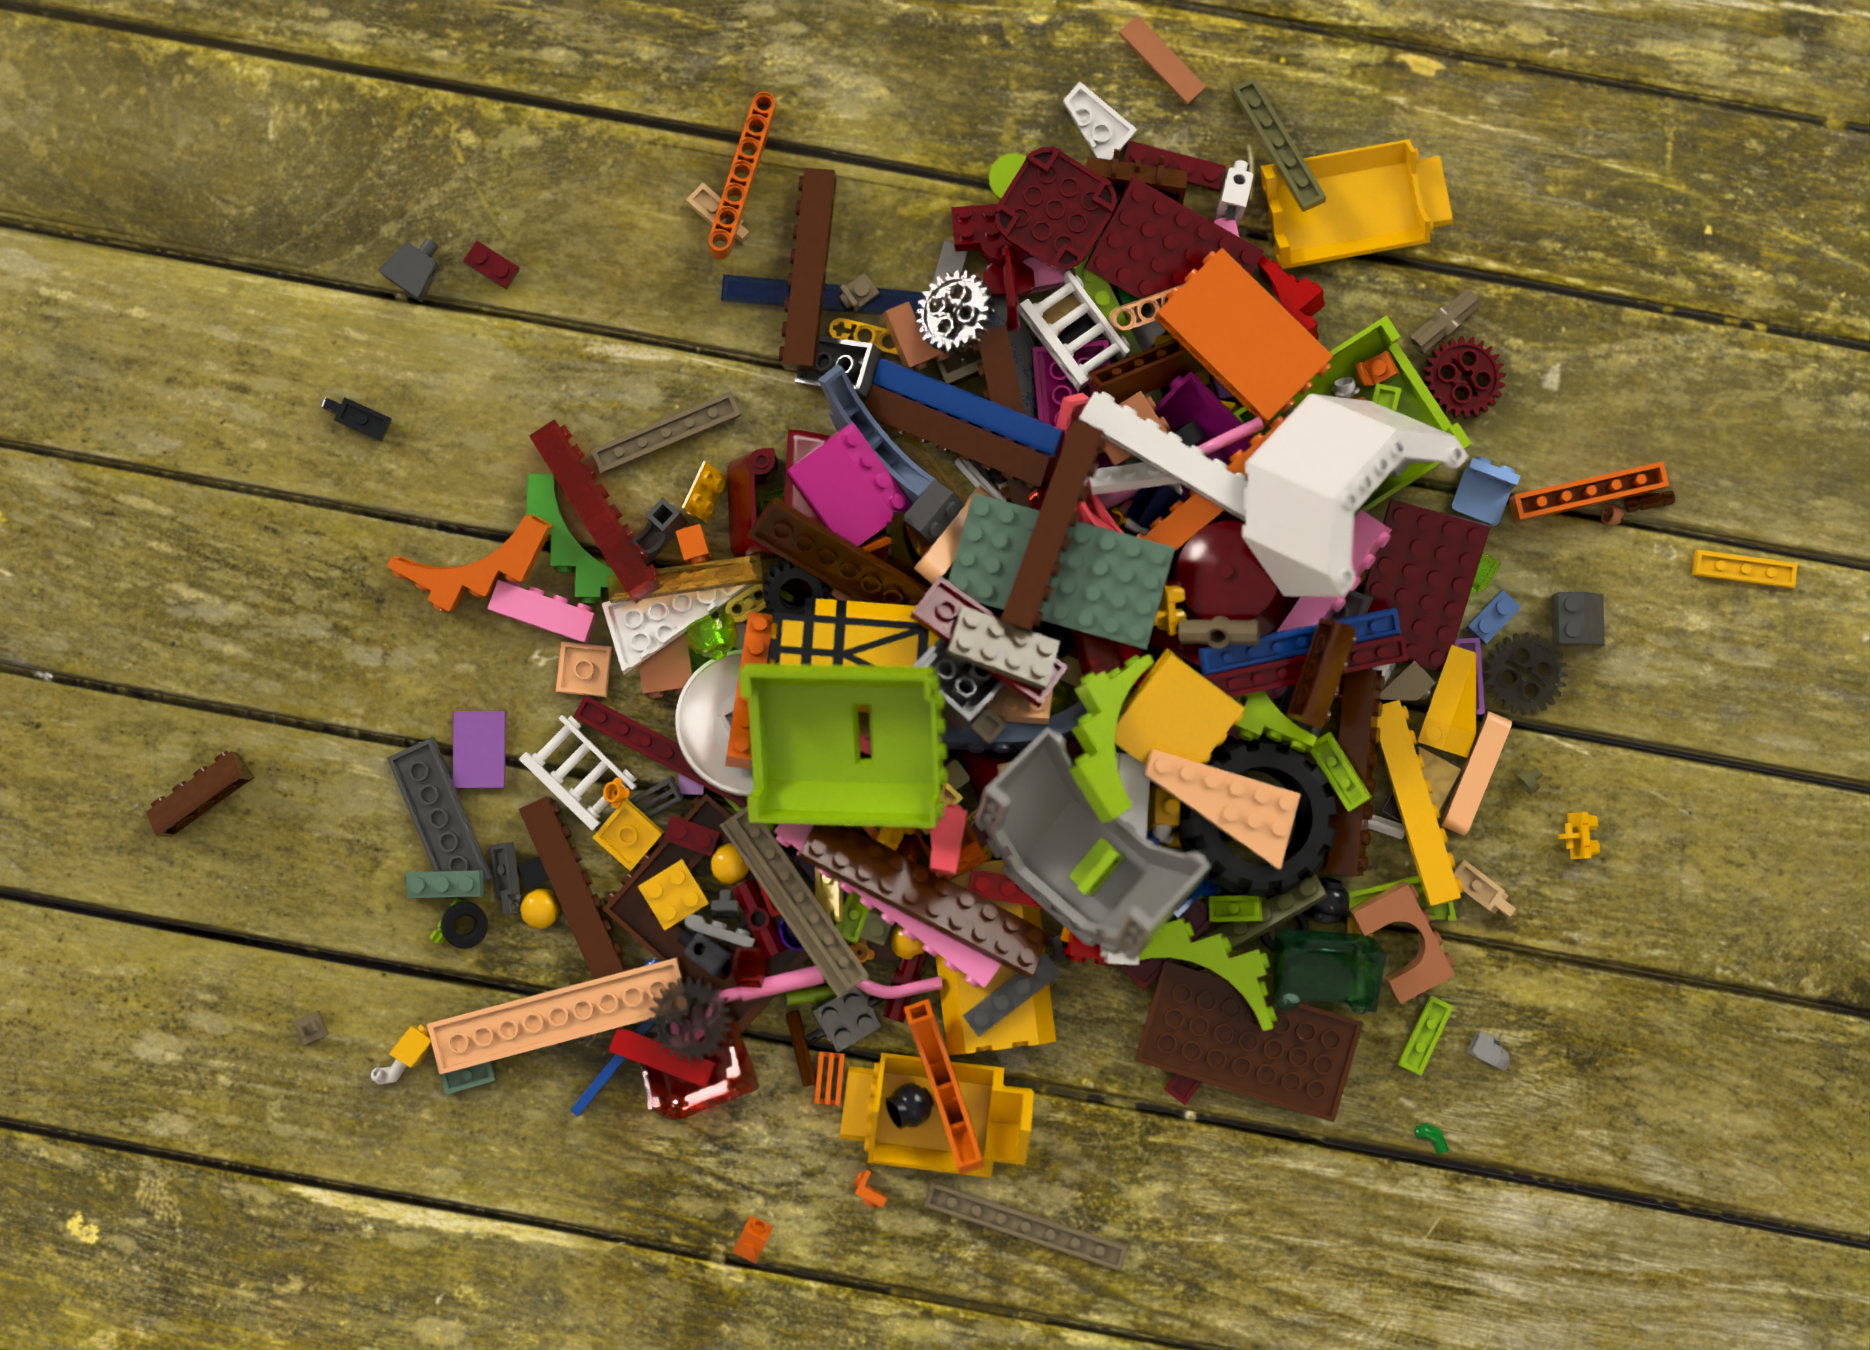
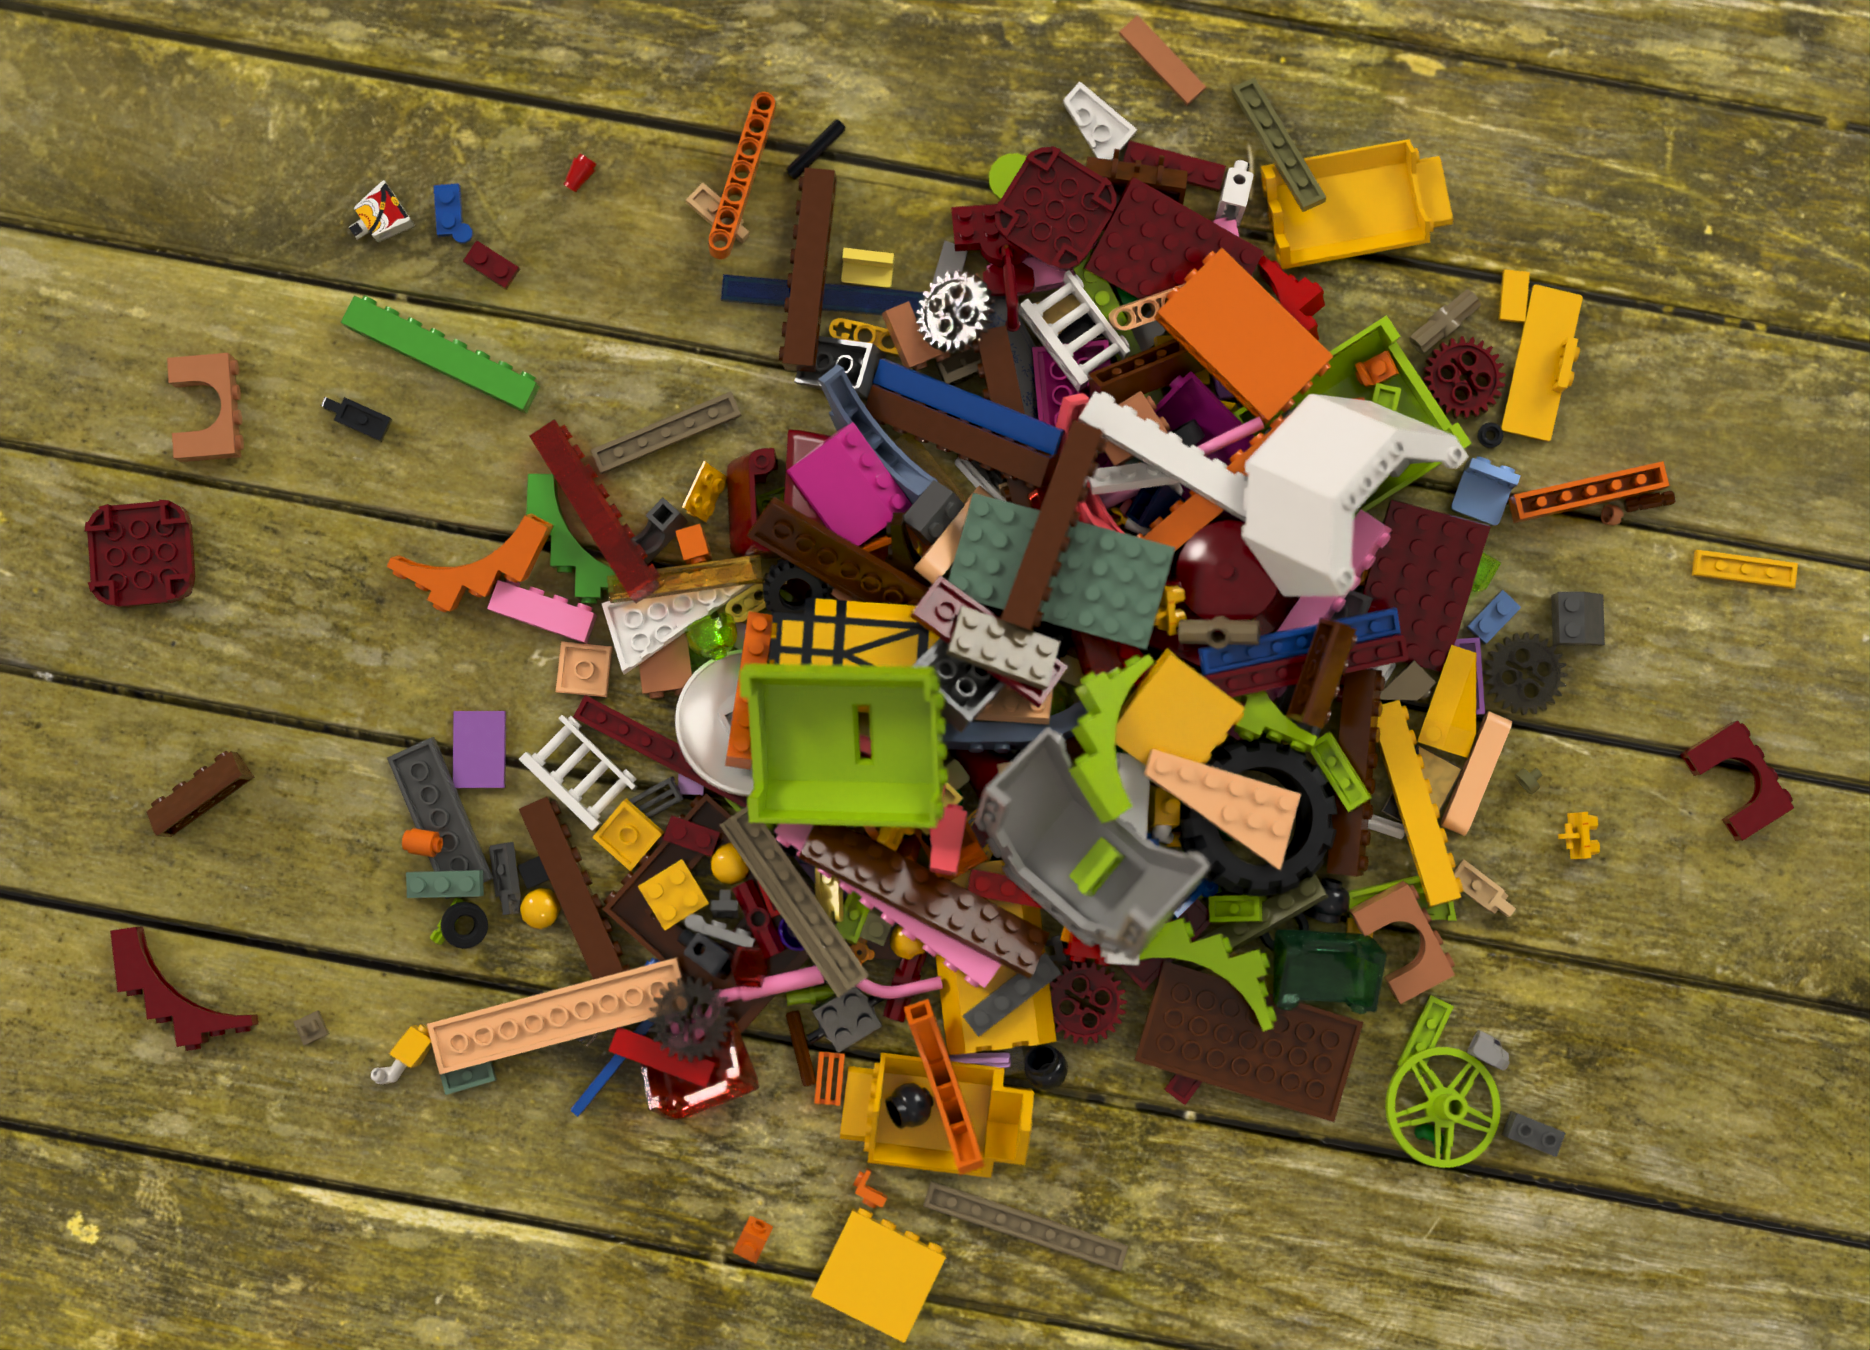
(138, 971): none -> dark red arch
(140, 553): none -> dark red plate
(222, 437): none -> nougat arch
(380, 215): none -> torso
(412, 268): dark grey torso -> none
(422, 842): none -> orange brick
(440, 354): none -> bright green brick
(449, 213): none -> blue hinge
(579, 172): none -> red cone
(615, 792): light orange plate -> none
(815, 149): none -> black axle
(858, 292): dark tan bracket -> none
(867, 268): none -> light yellow panel
(879, 1274): none -> yellow panel
(987, 726): dark tan plate -> none
(995, 1059): none -> lavender axle
(1045, 1067): none -> black piece
(1096, 980): none -> dark red gear
(1345, 387): white plate -> none
(1443, 1107): none -> lime wheel
(1495, 429): none -> black plate
(1514, 296): none -> yellow tile
(1533, 1133): none -> dark grey brick
(1543, 363): none -> yellow bracket
(1768, 798): none -> dark red arch

